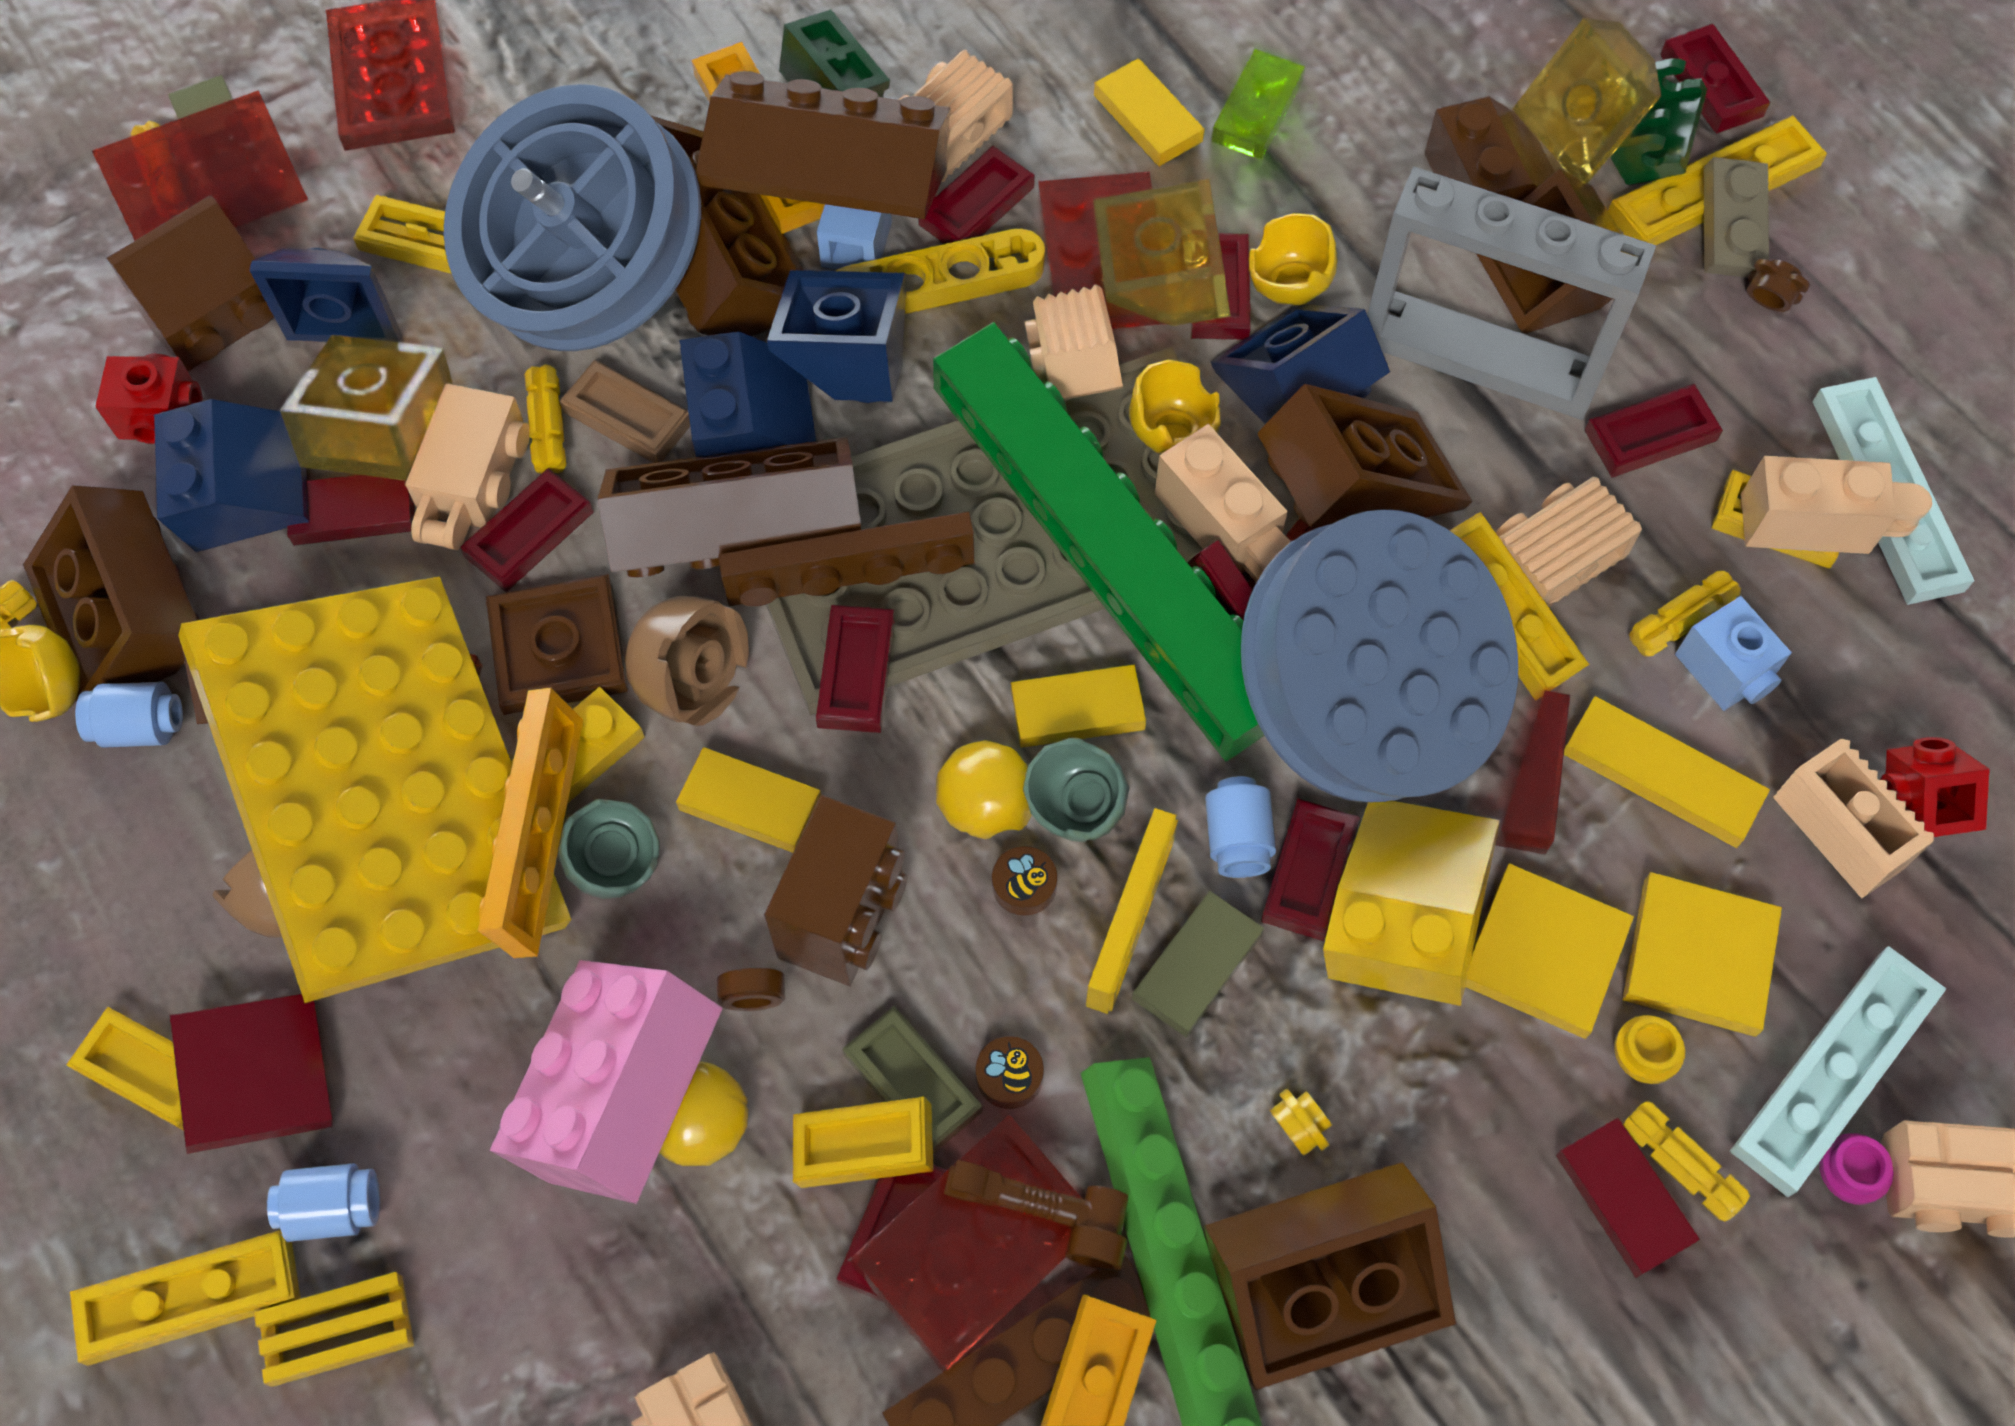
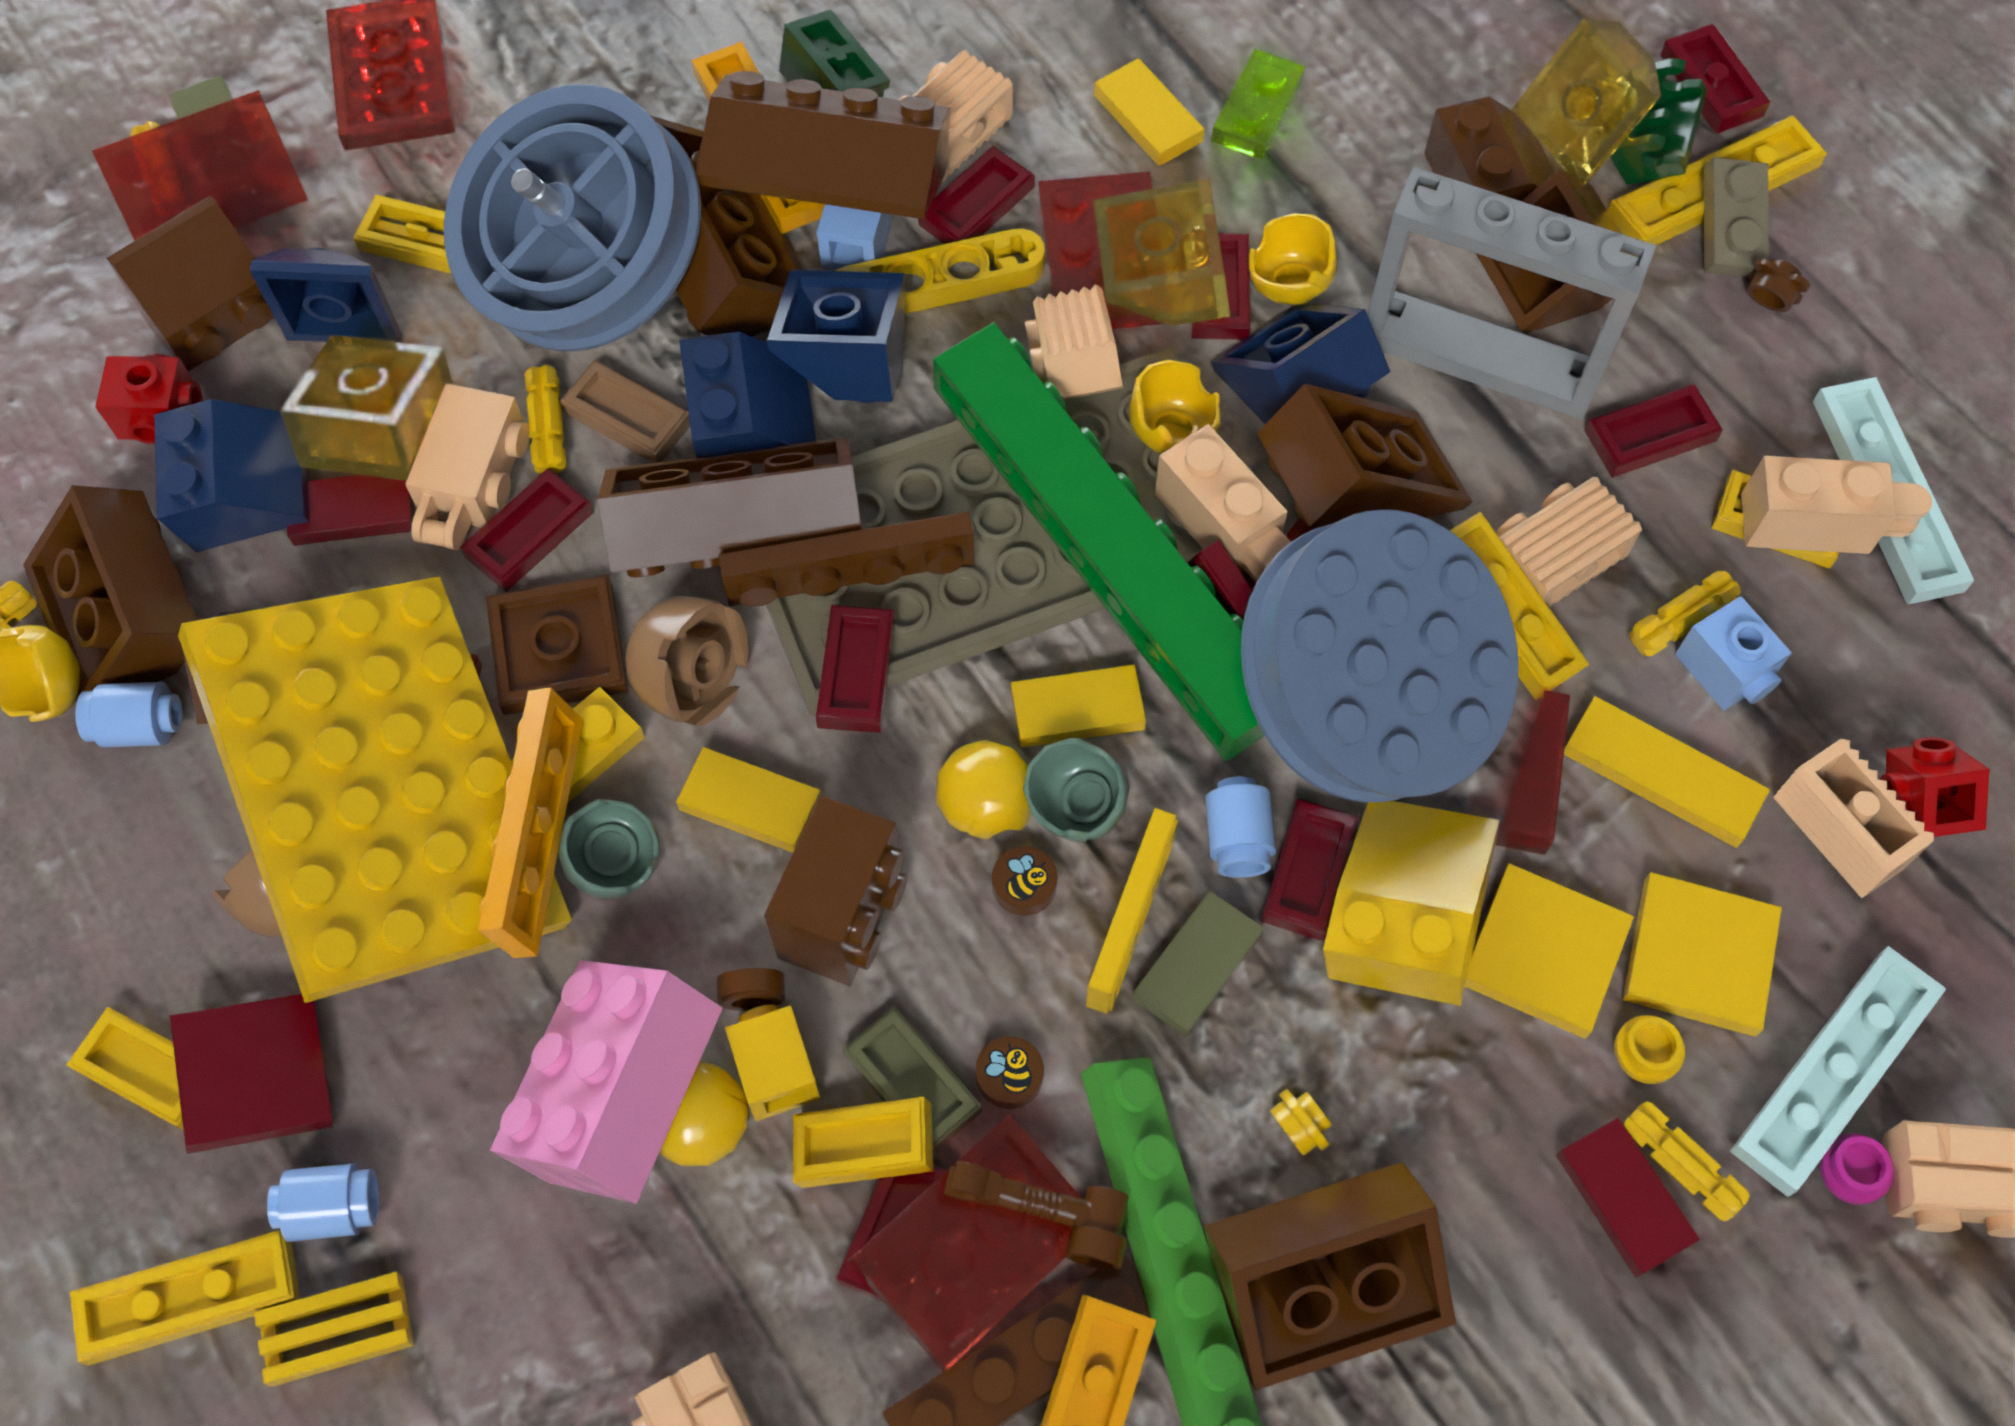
(772, 1061): none -> yellow brick

